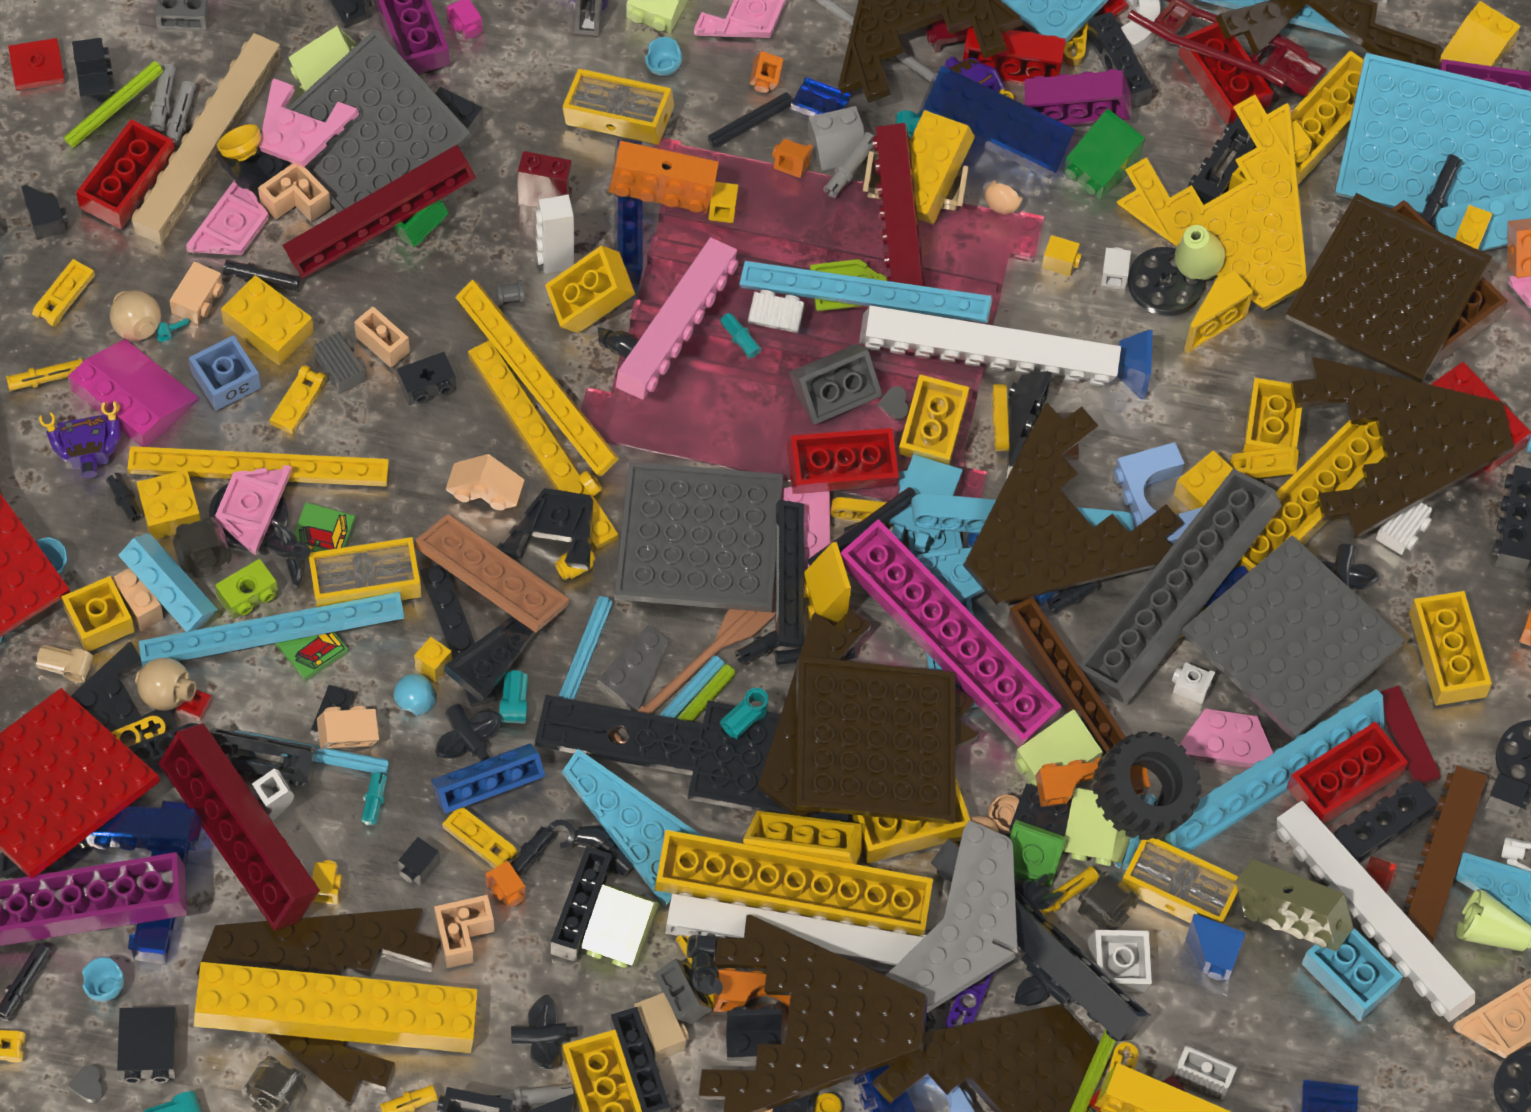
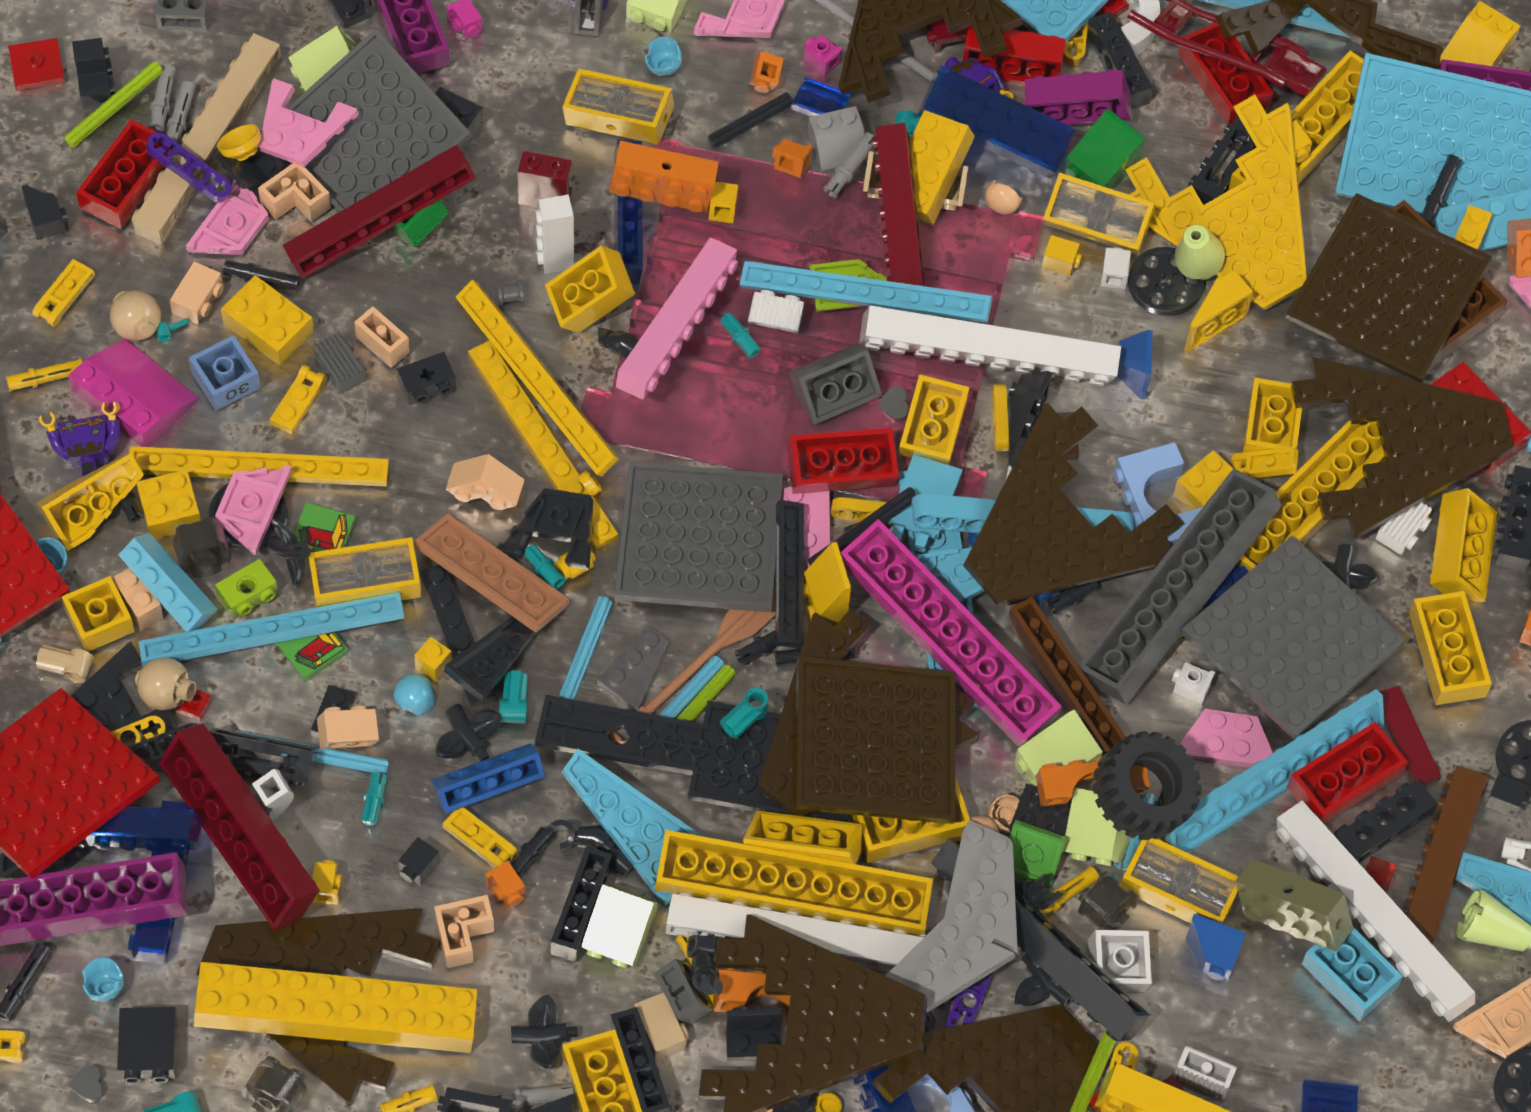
(83, 504): none -> yellow wedge
(191, 163): none -> dark purple beam
(544, 566): none -> teal axle
(822, 54): none -> dark pink brick
(1098, 213): none -> clear brick
(1463, 545): none -> yellow slope

